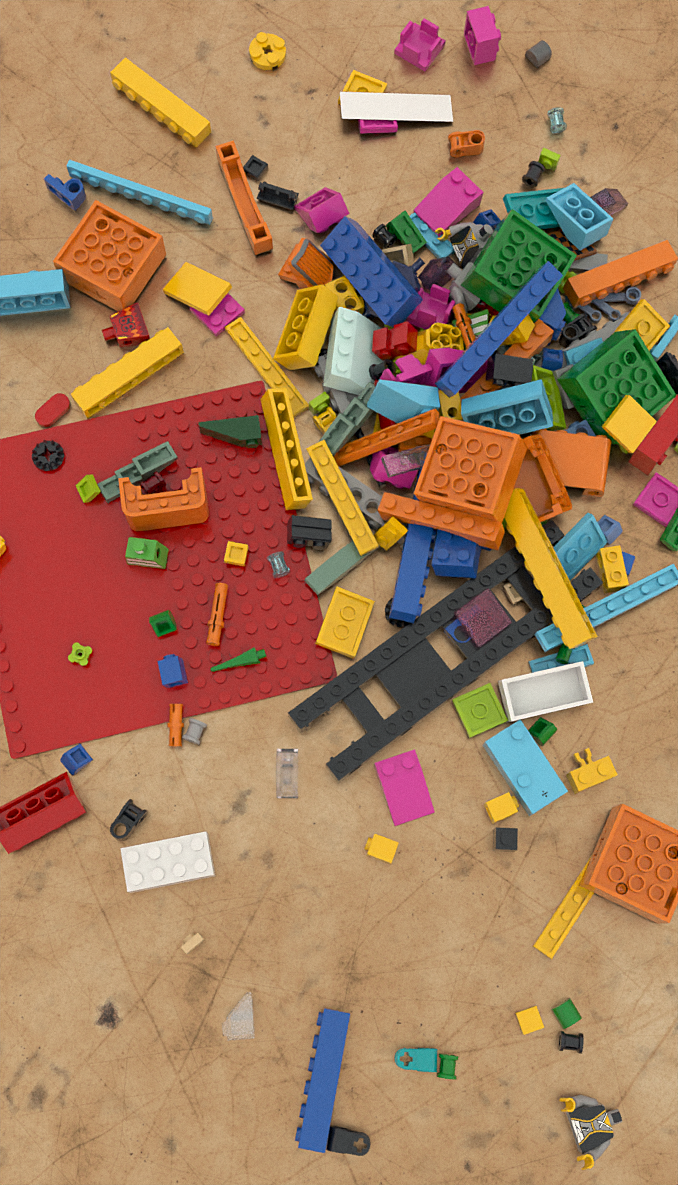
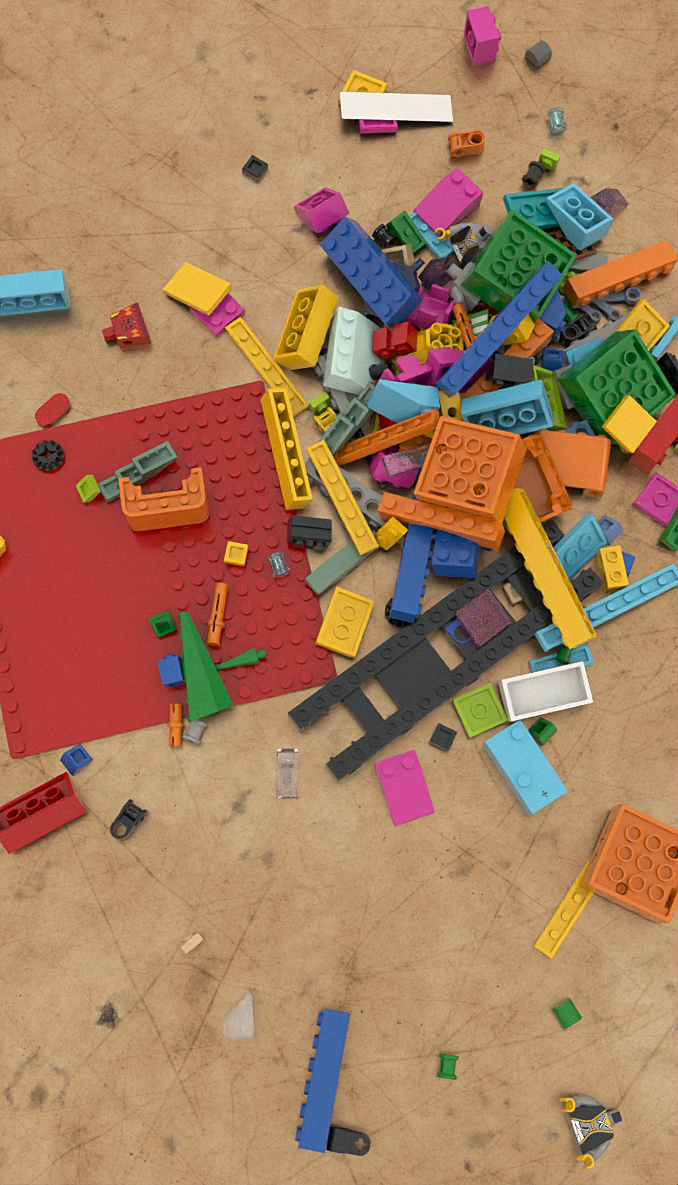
(64, 191): blue plate -> none
(83, 659): lime plate -> none
(110, 256): orange piece -> none
(127, 372): yellow brick -> none
(140, 192): medium azure plate -> none
(144, 553): bright green torso -> none
(153, 483): dark red bush -> none
(160, 102): yellow brick -> none
(167, 862): white piece -> none
(204, 685): none -> green wedge
(237, 431): dark green slope -> none
(243, 198): orange arch -> none
(267, 41): yellow plate -> none
(277, 195): black hinge -> none
(307, 266): orange piece -> none
(348, 297): yellow brick -> none
(381, 848): yellow brick -> none
(420, 44): dark pink panel -> none
(421, 1059): teal piece -> none
(443, 737): none -> black plate
(487, 217): blue slope -> none
(501, 807): yellow brick -> none
(505, 839): black brick -> none
(529, 1020): yellow tile -> none
(571, 1042): black bush -> none
(590, 774): yellow brick -> none

